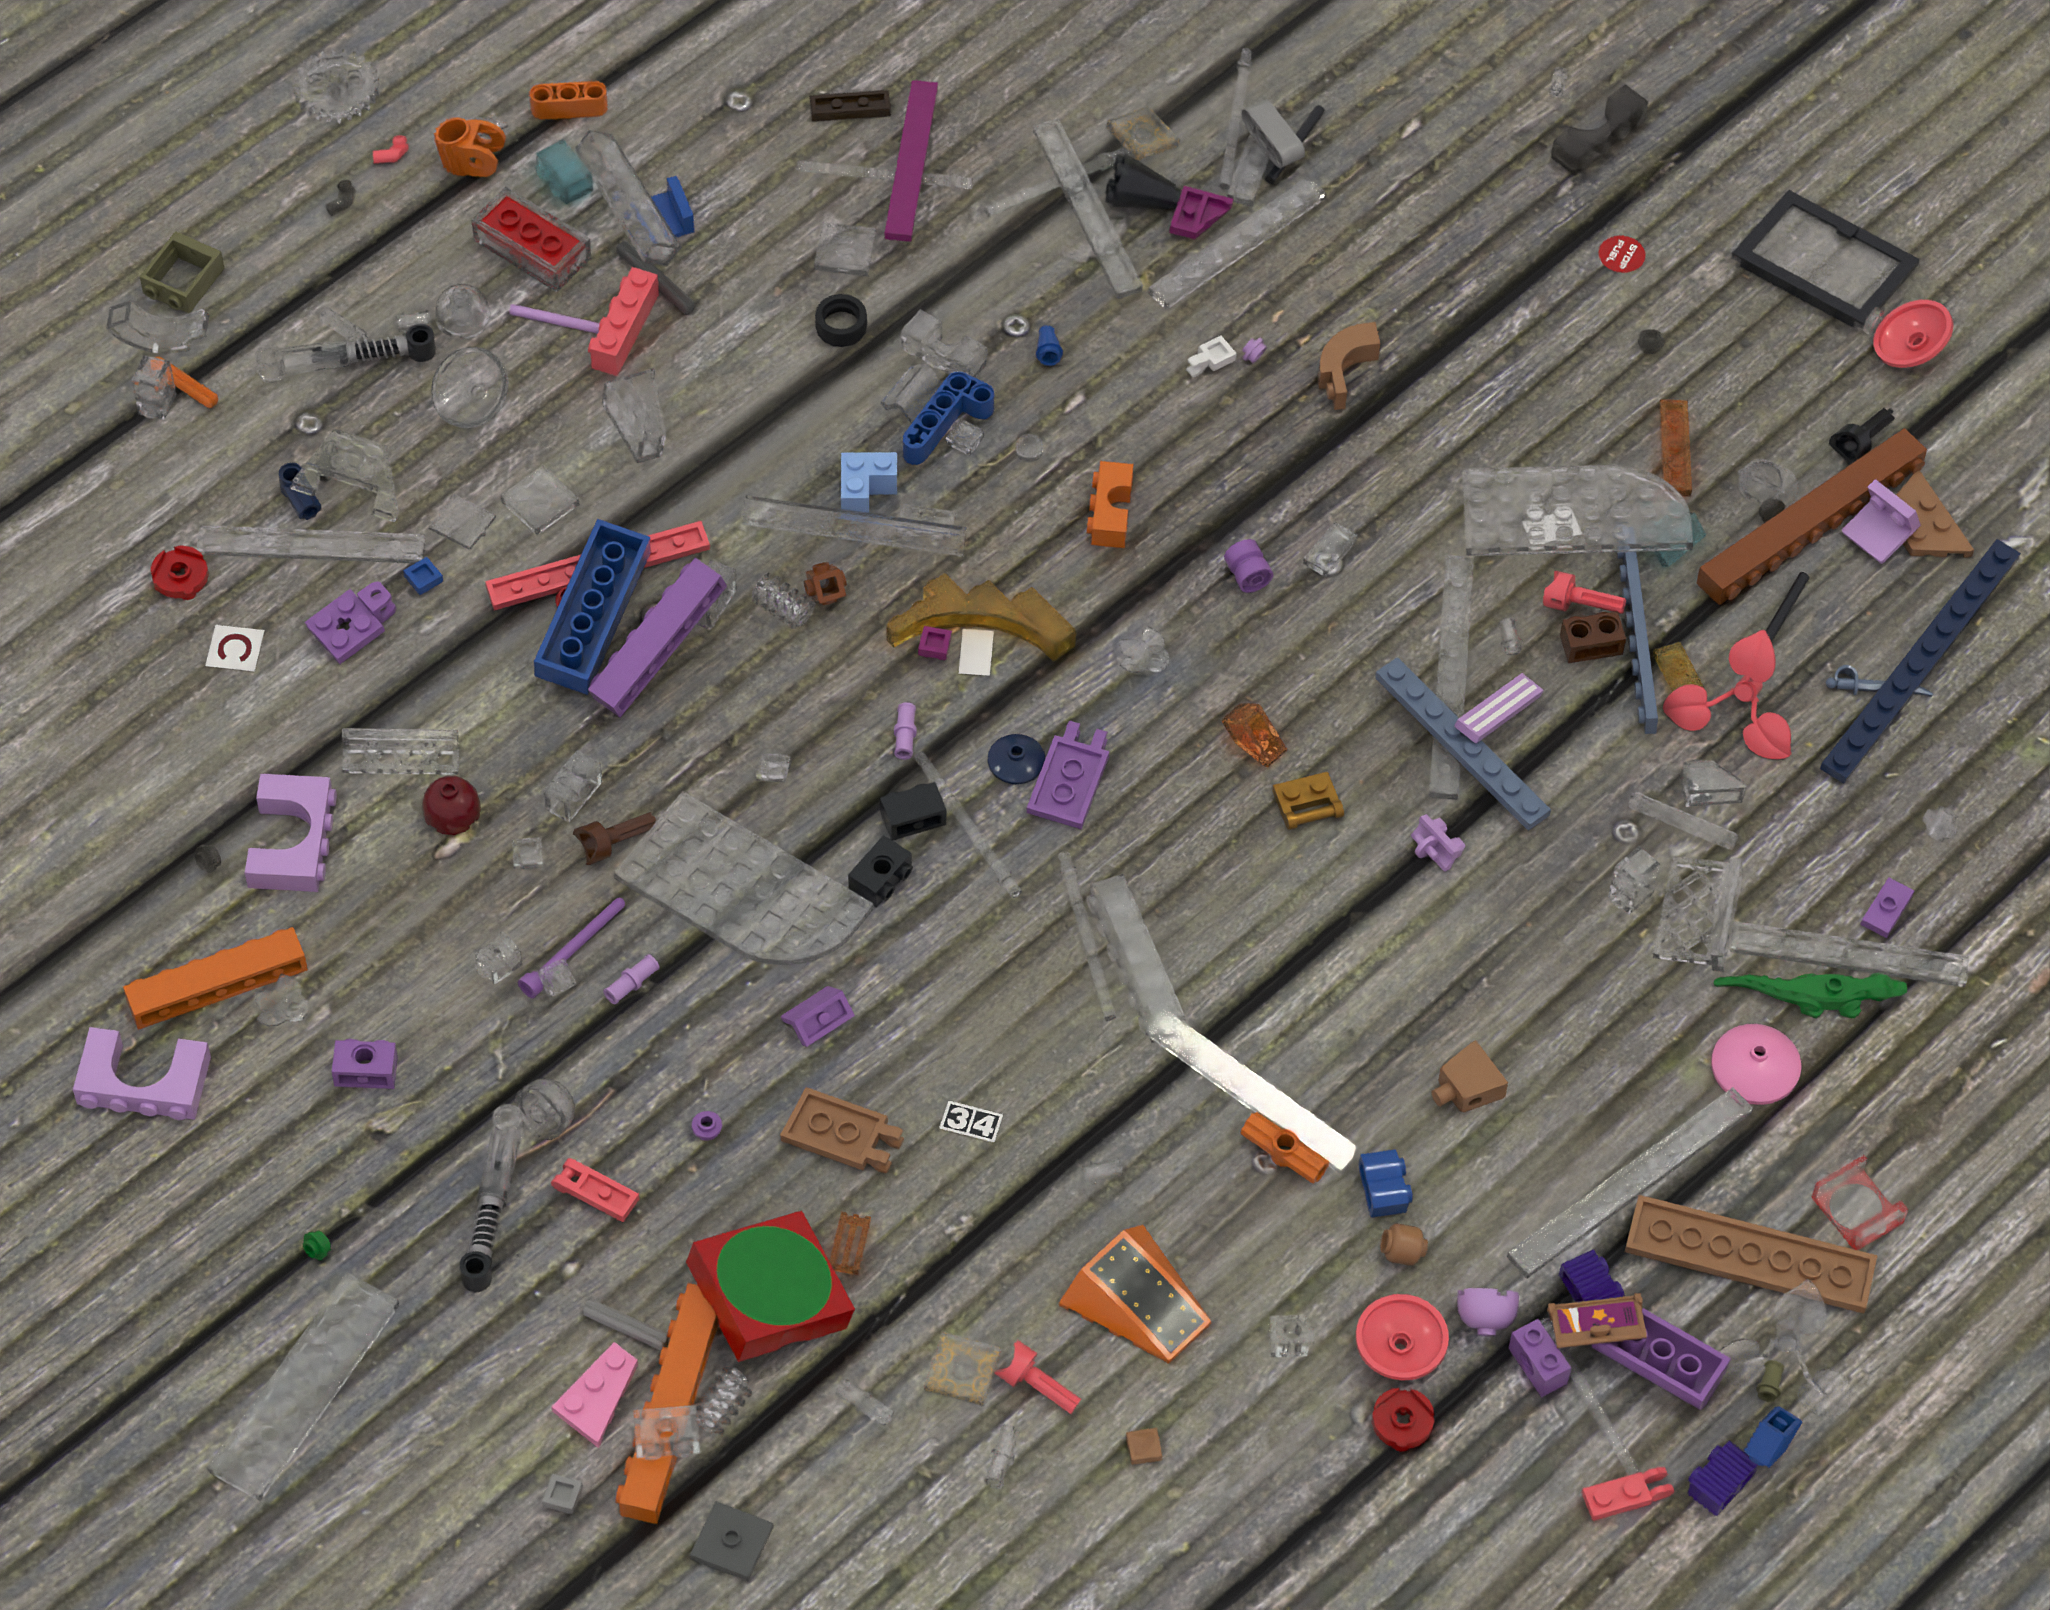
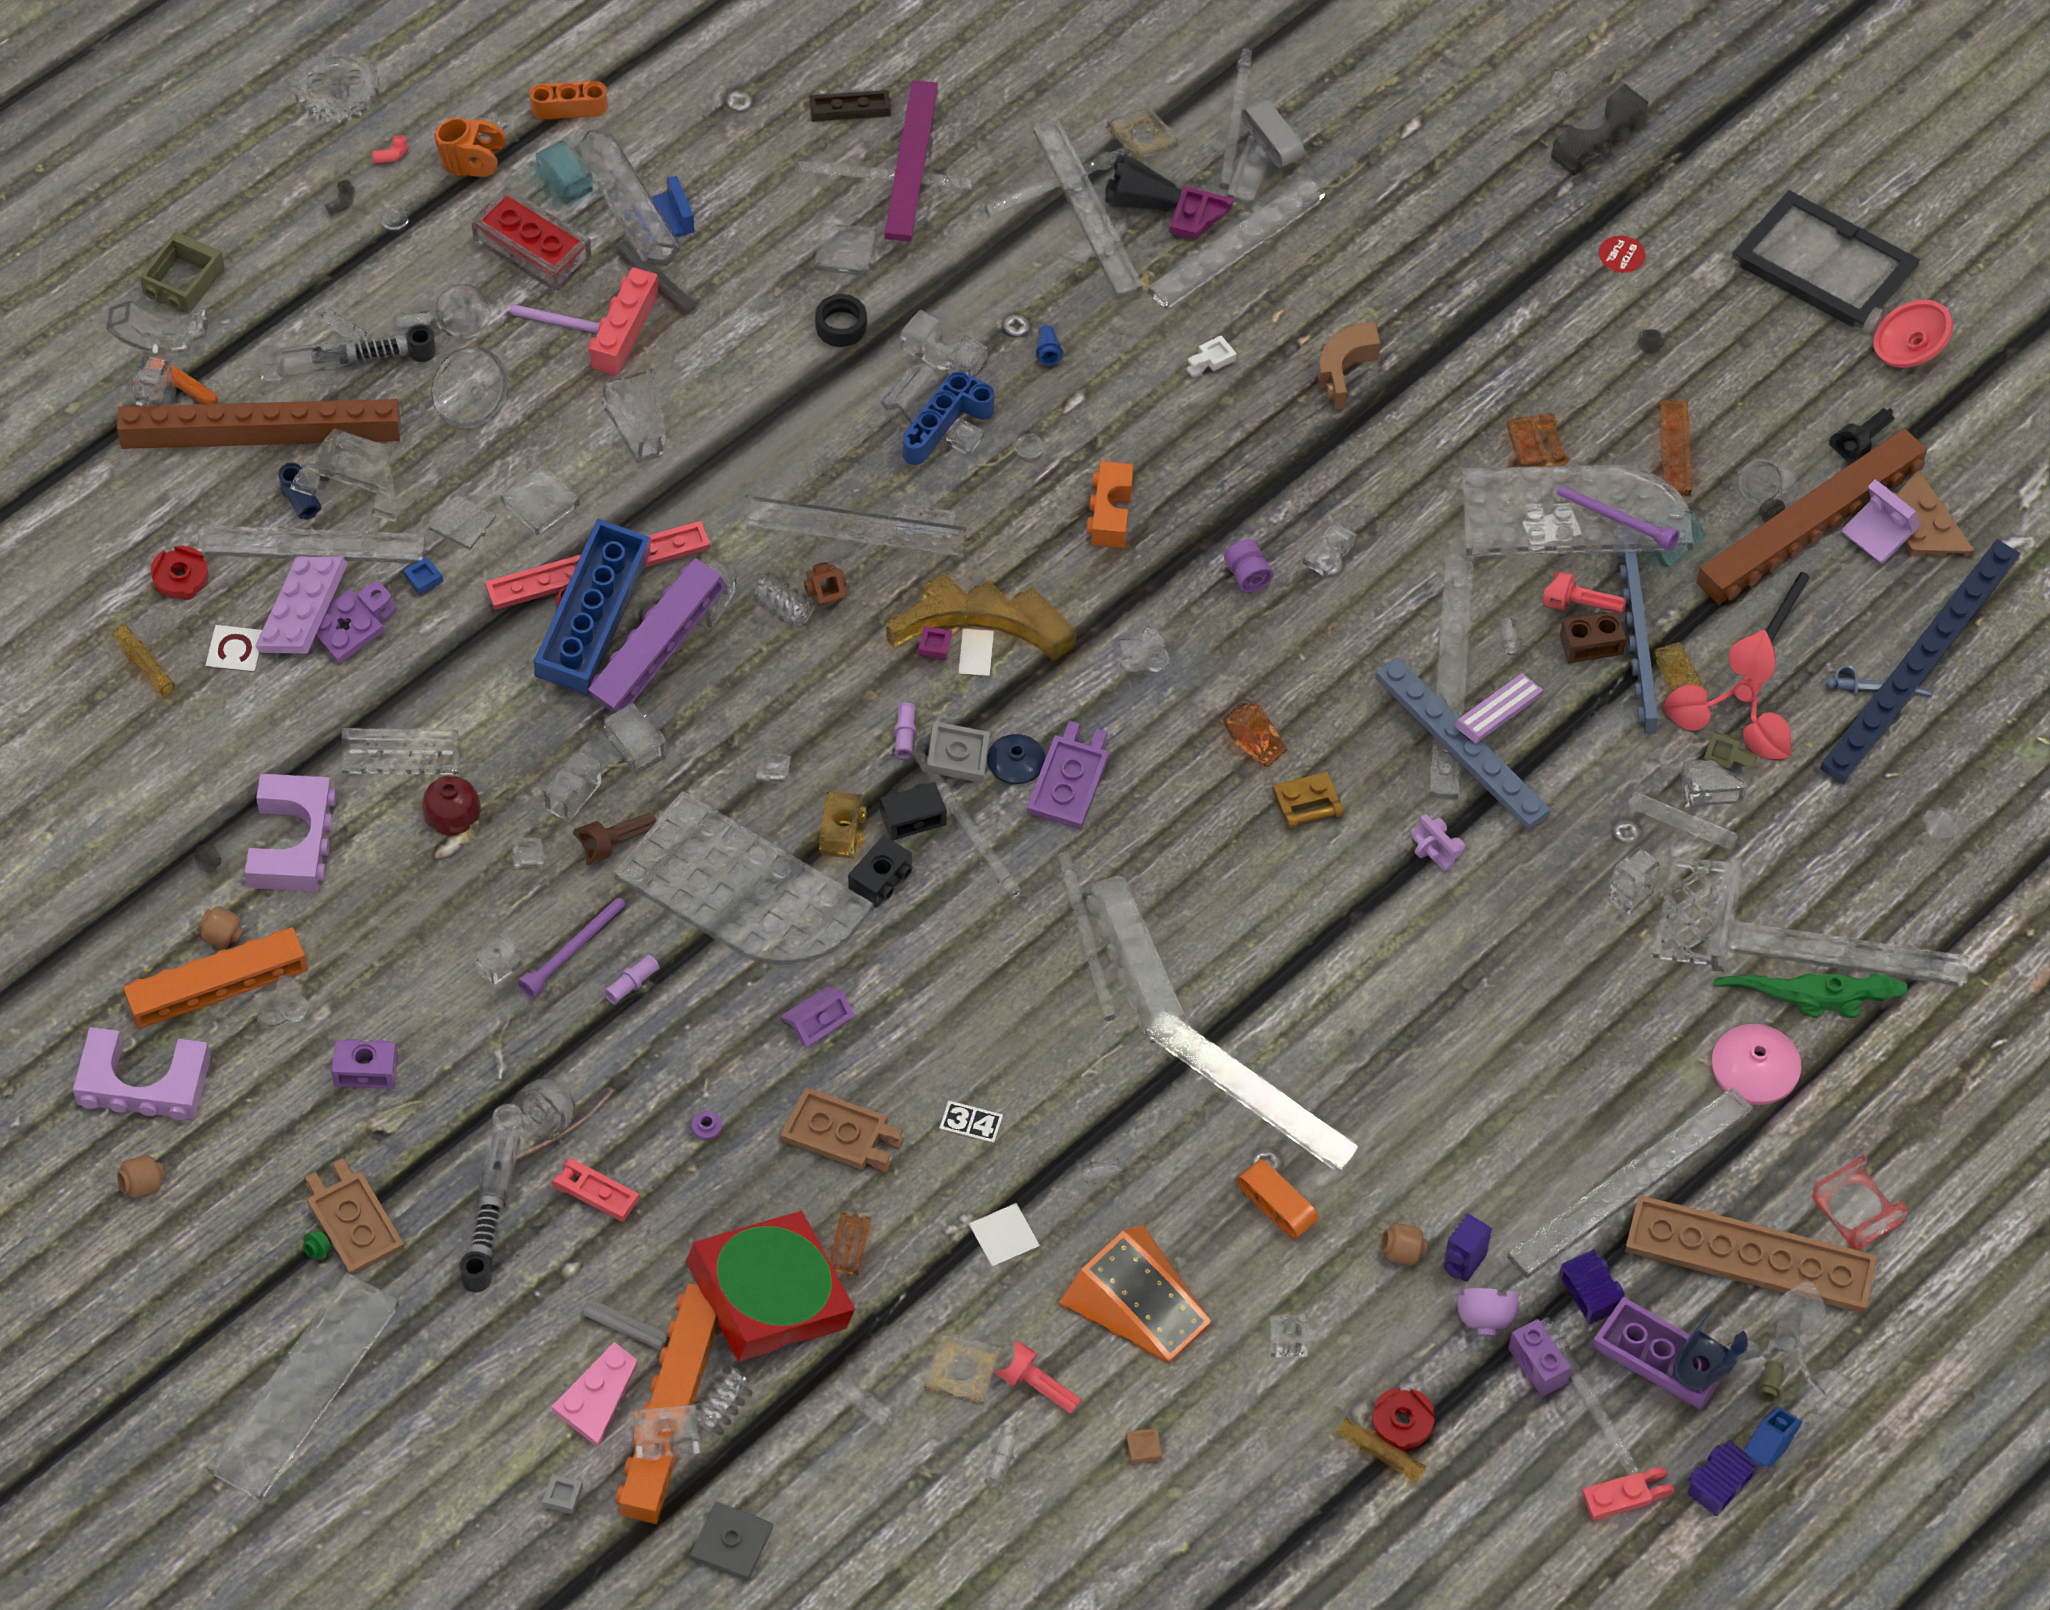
(137, 651): none -> clear yellow pin
(140, 1176): none -> medium nougat head
(220, 927): none -> medium nougat head
(256, 423): none -> dark orange brick
(301, 605): none -> lavender plate
(353, 1219): none -> medium nougat tile
(394, 219): none -> clear tile
(556, 977): clear tile -> none
(635, 738): none -> clear brick
(837, 839): none -> clear yellow brick
(867, 475): light blue brick -> none
(957, 752): none -> light grey plate
(1004, 1234): none -> white sticker
(1254, 350): lavender plate -> none
(1271, 1137): orange piece -> none
(1277, 1199): none -> orange beam
(1302, 133): black bar -> none
(1376, 1446): none -> clear yellow pin
(1384, 1184): blue brick -> none
(1407, 1322): coral dish -> none
(1466, 1247): none -> dark purple brick
(1470, 1080): medium nougat torso -> none
(1529, 444): none -> clear orange plate
(1578, 1321): door -> none
(1665, 537): none -> medium lavender piece
(1720, 1359): none -> dark blue piece
(1725, 750): none -> olive plate
(1887, 907): medium lavender plate -> none

